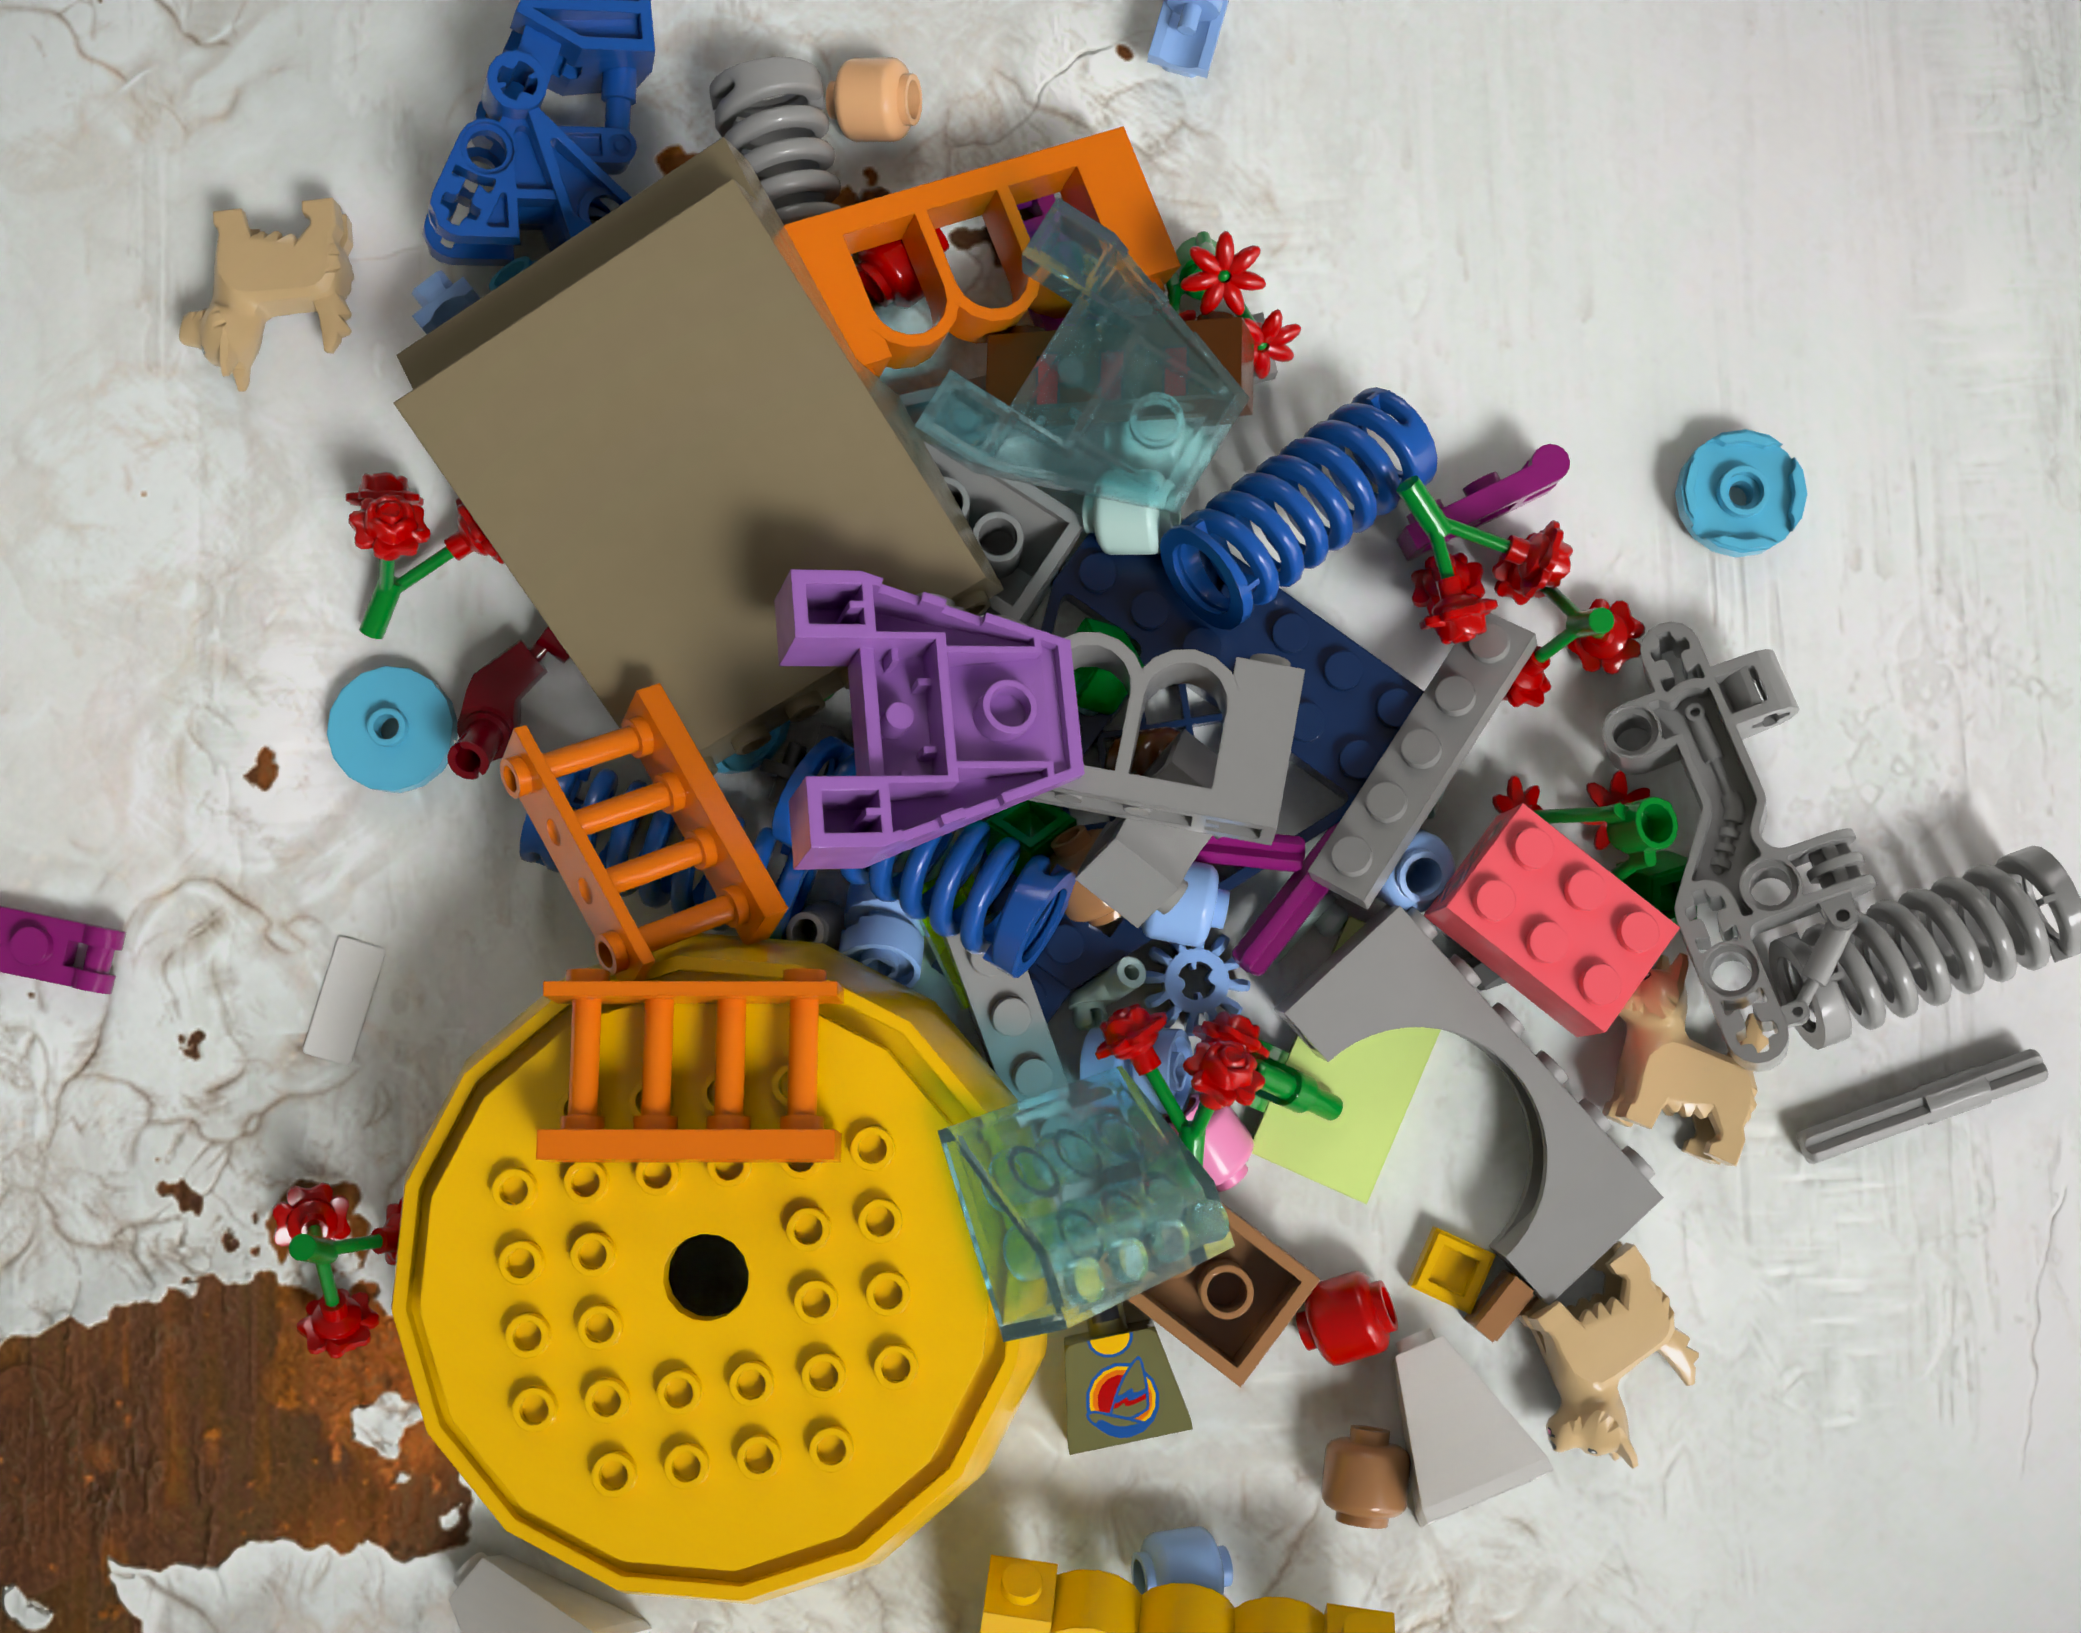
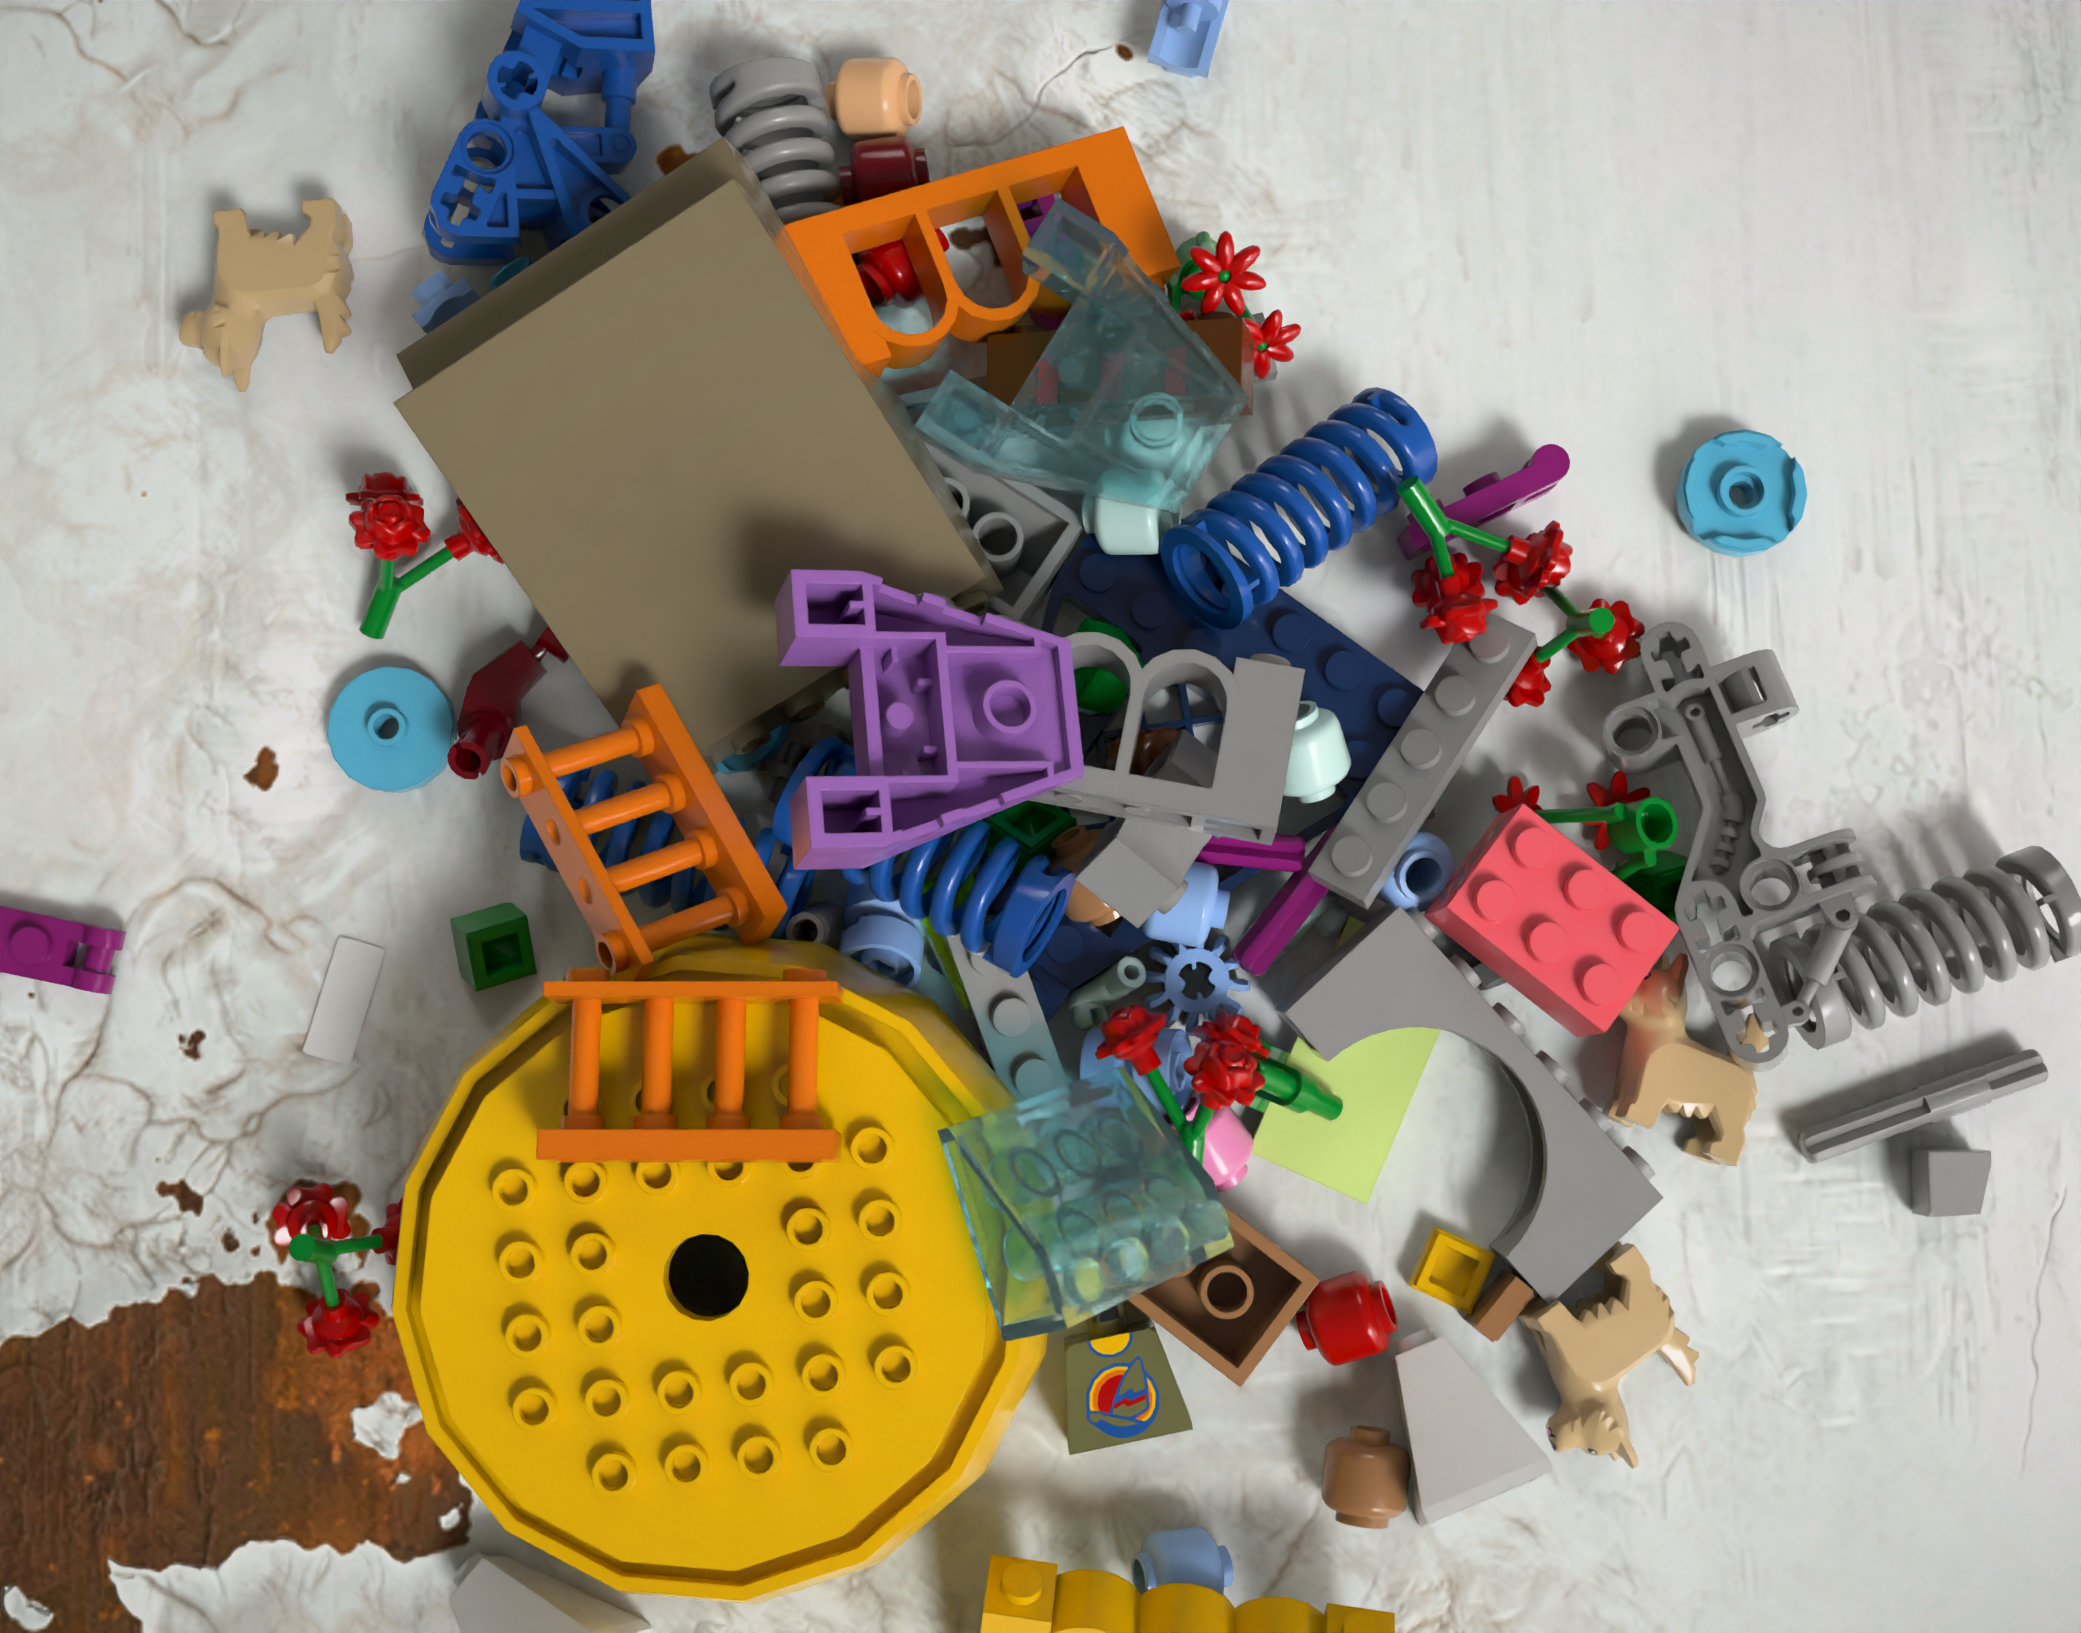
(493, 946): none -> green slope
(882, 168): none -> dark red head
(1317, 755): none -> light aqua head
(1948, 1181): none -> light grey slope

